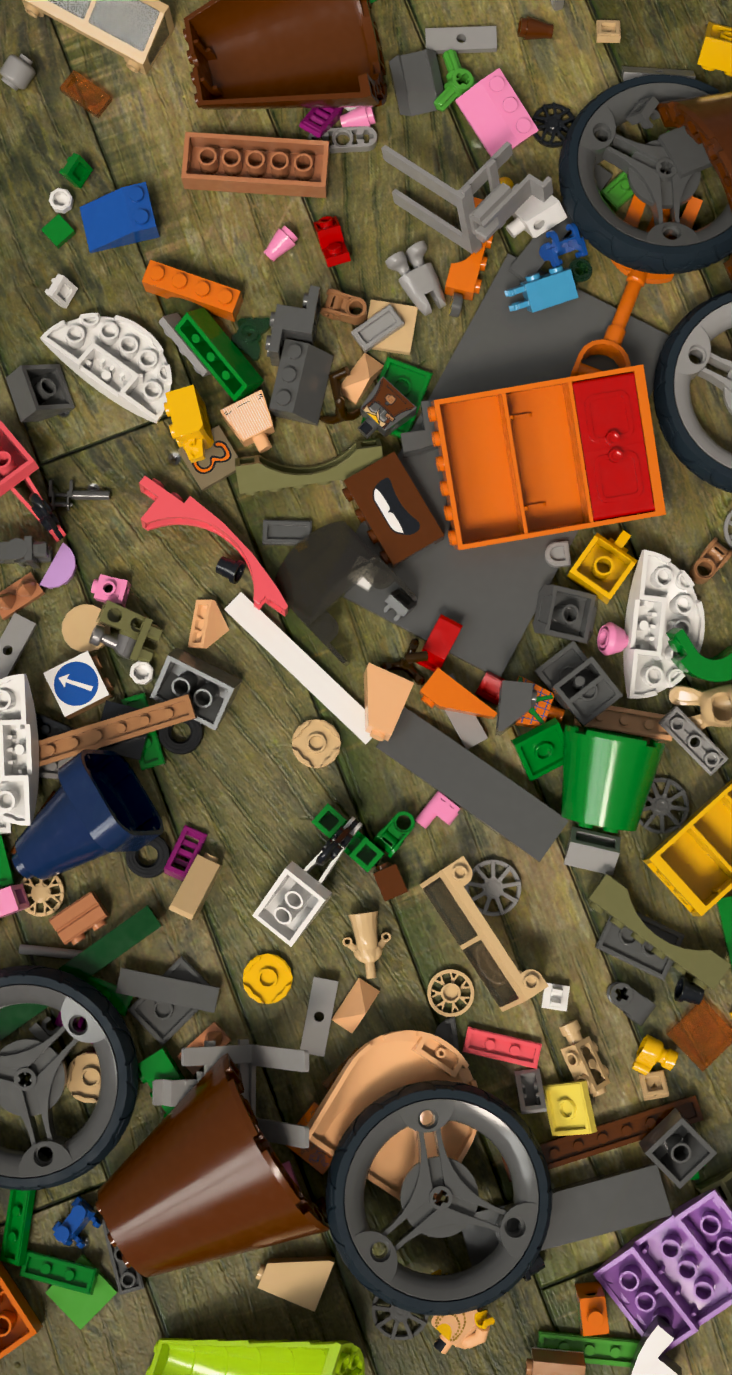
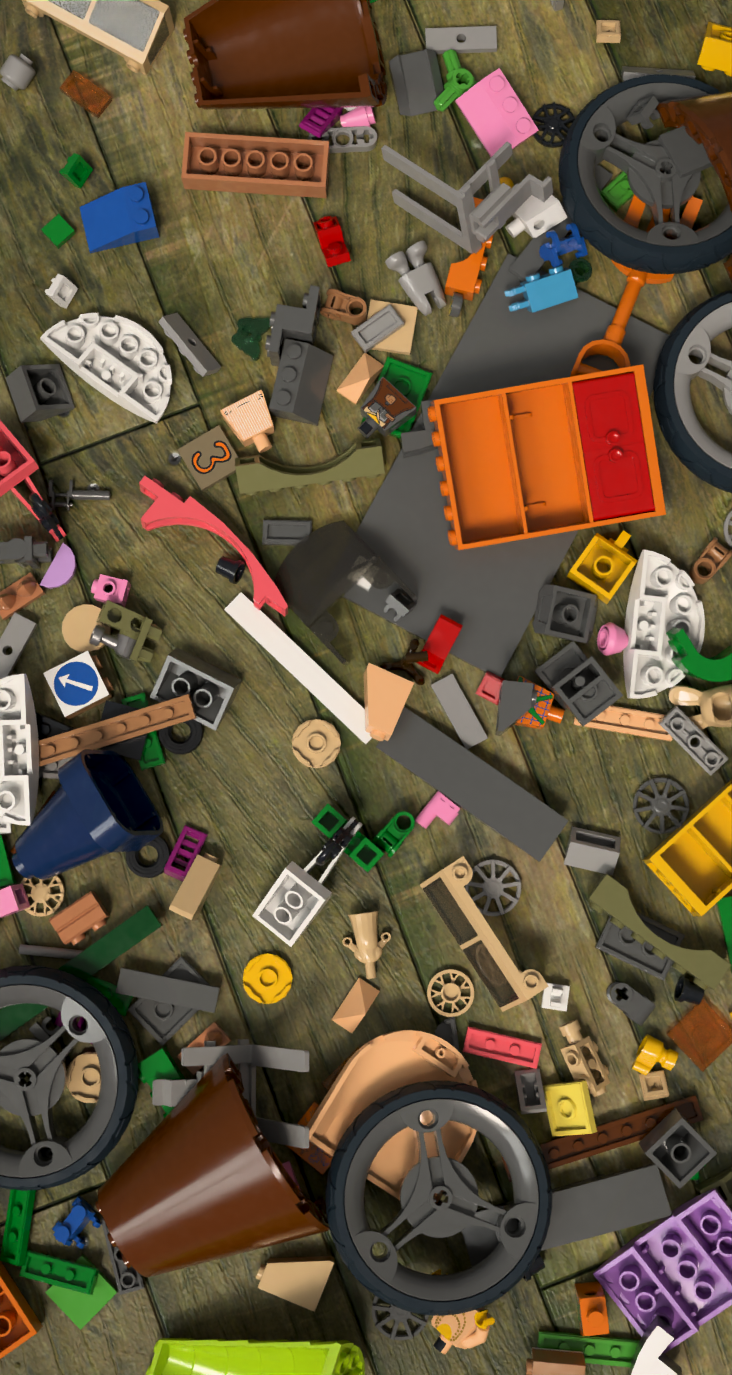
(61, 200): white tile -> none
(142, 672): white tile -> none
(172, 282): orange arch -> none
(189, 422): yellow hinge -> none
(207, 624): light nougat slope -> none
(218, 354): green brick -> none
(280, 243): bright pink cone -> none
(321, 1000): light grey tile -> none
(341, 410): dark brown piece -> none
(389, 881): reddish brown brick -> none
(392, 510): reddish brown panel -> none
(451, 696): orange slope -> none
(532, 28): reddish brown cone -> none
(540, 749): green plate -> none
(558, 554): light grey tile -> none
(607, 777): green cone -> none

